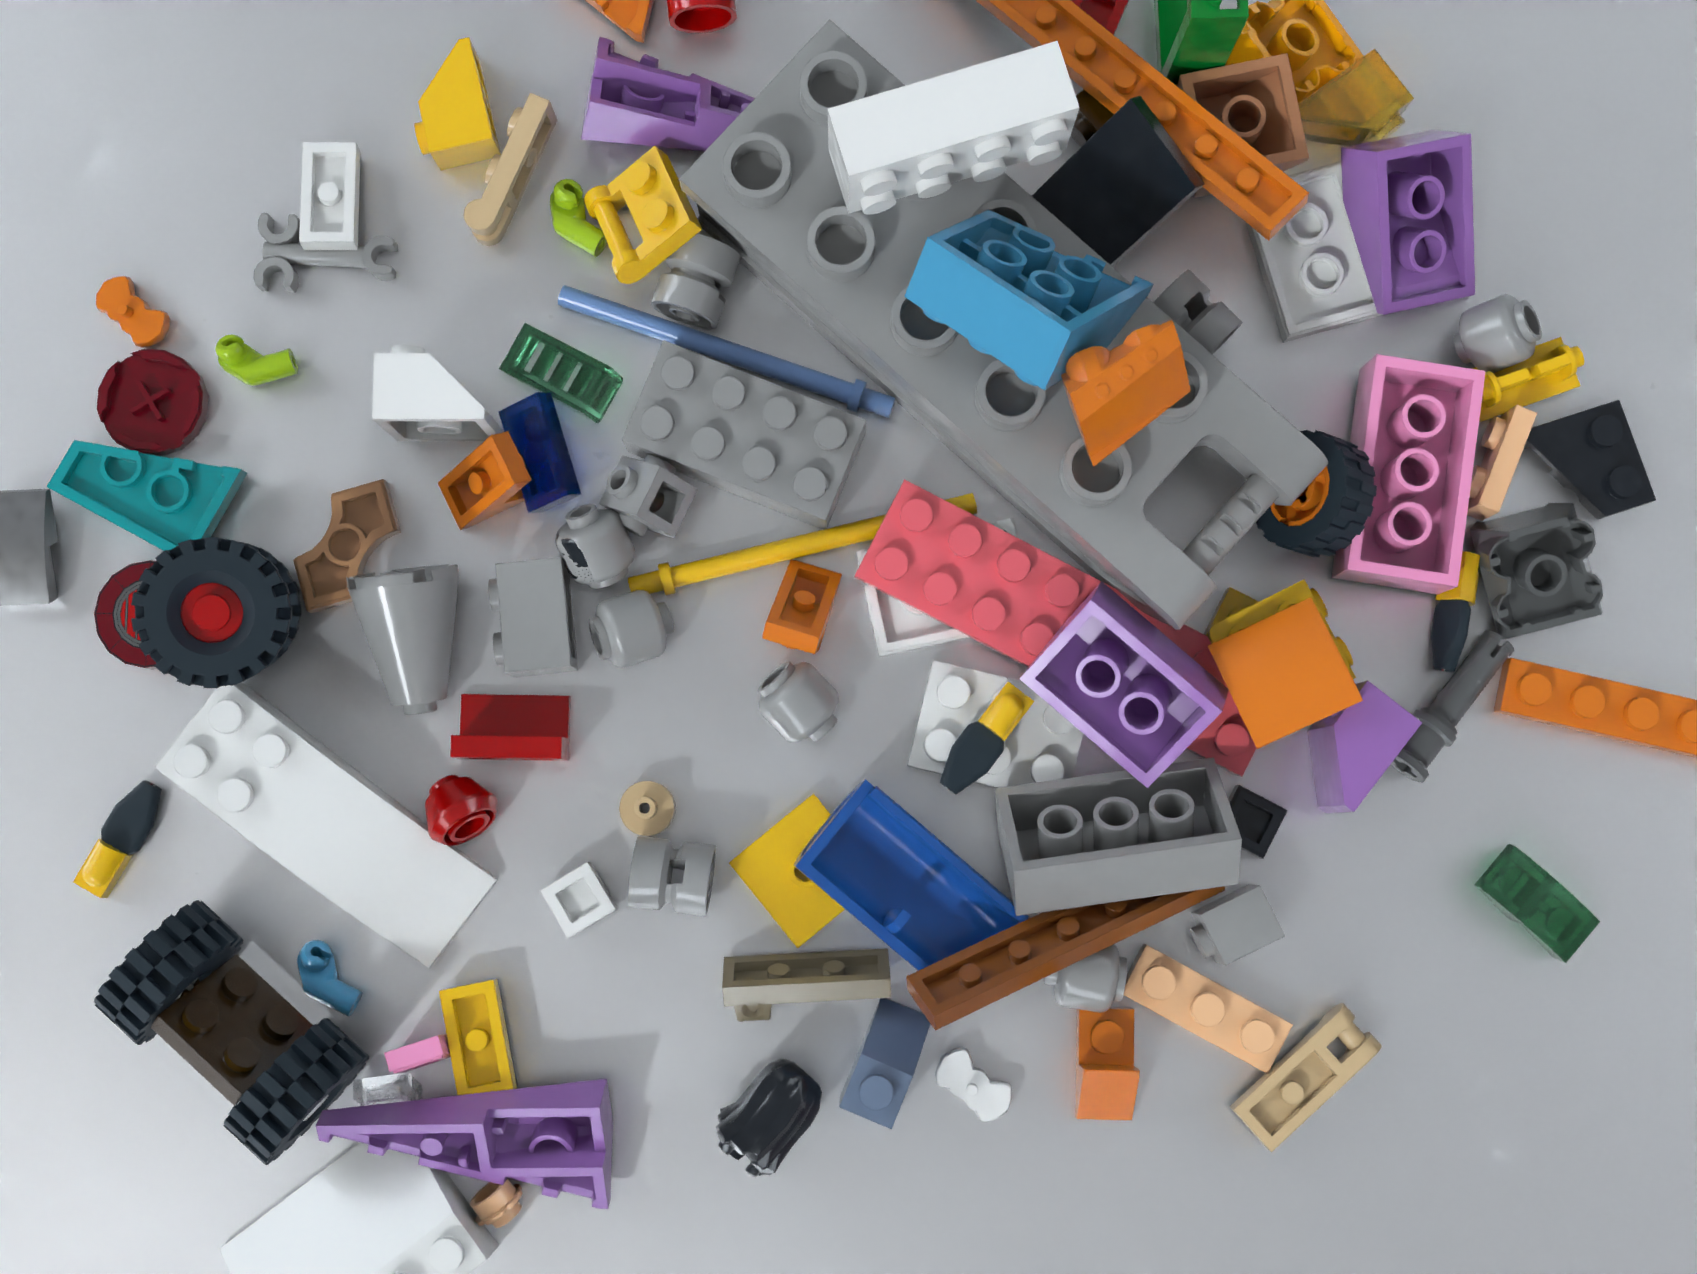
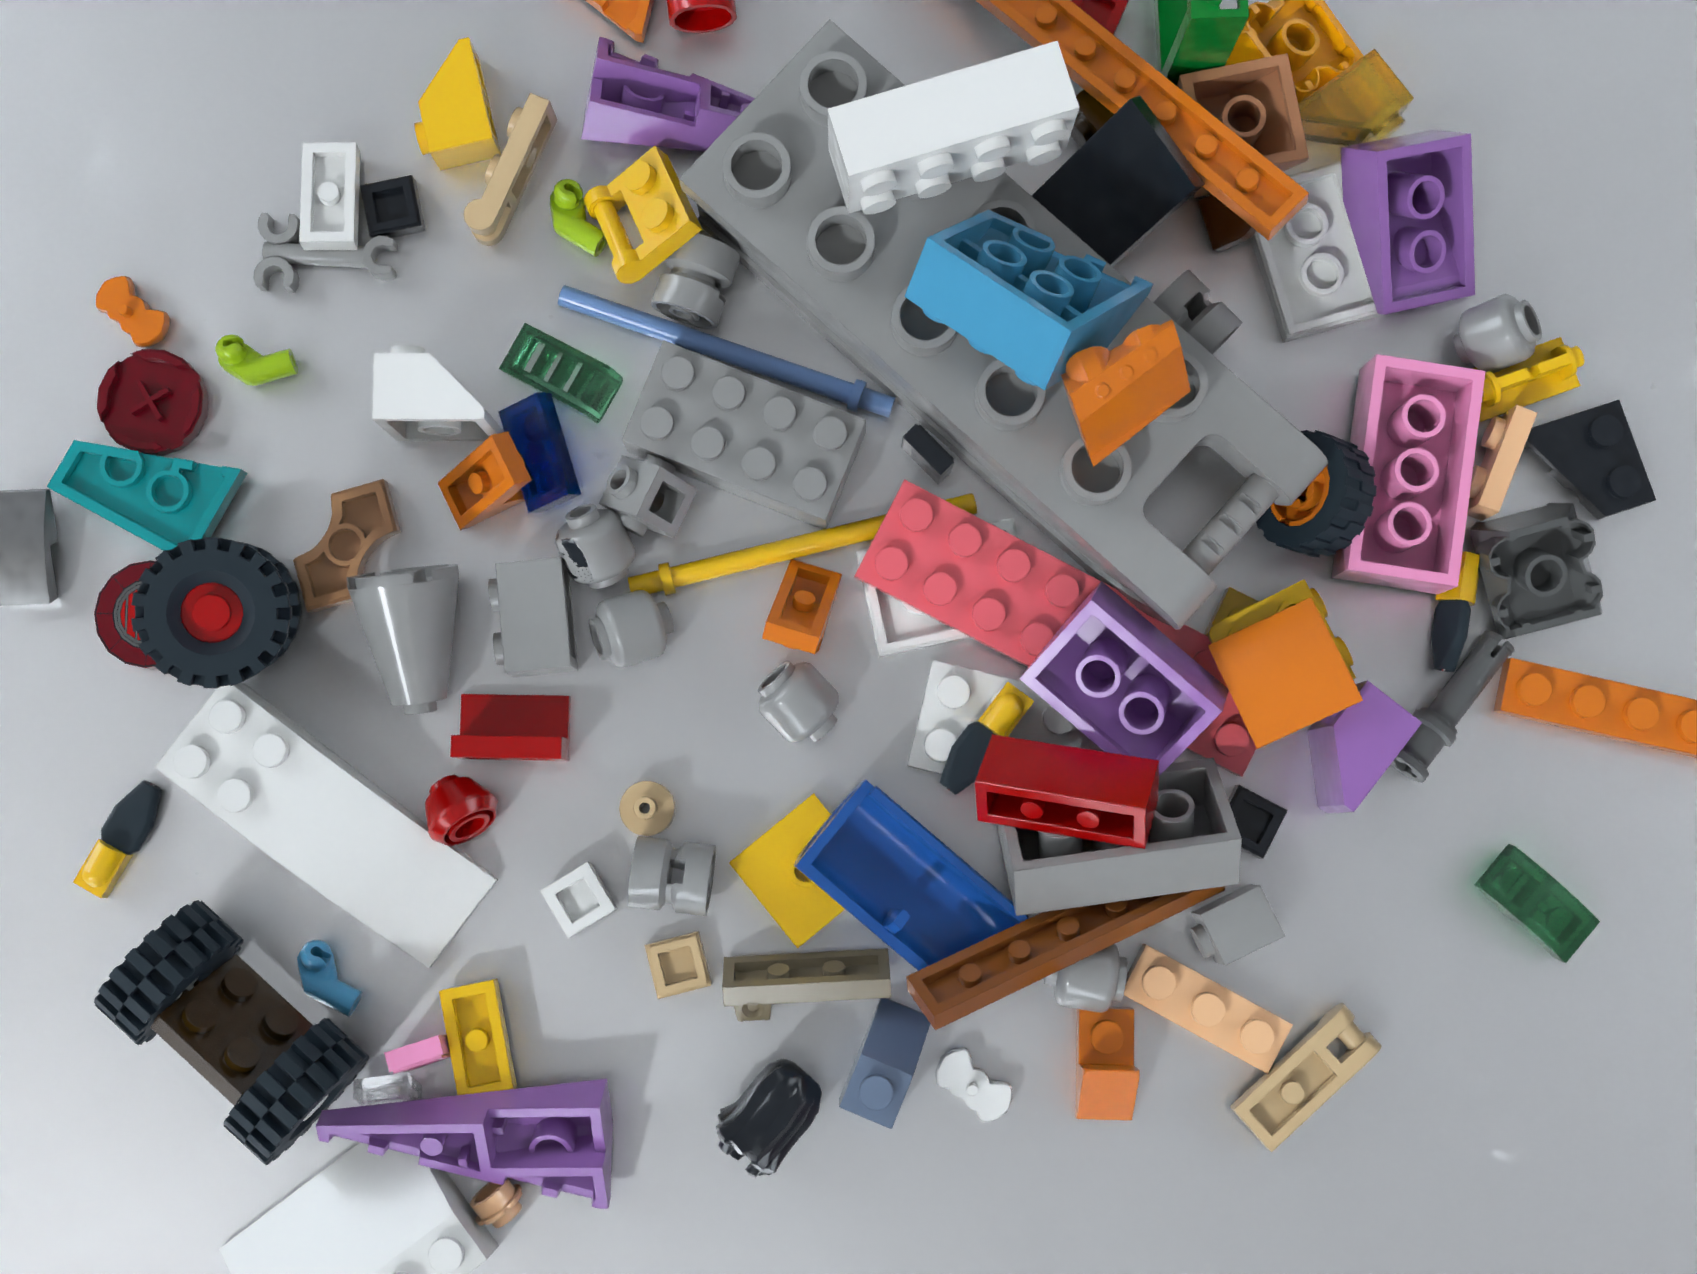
(392, 207): none -> black tile
(678, 964): none -> tan tile
(927, 453): none -> black tile
(1067, 791): none -> red brick
(1223, 225): none -> reddish brown tile

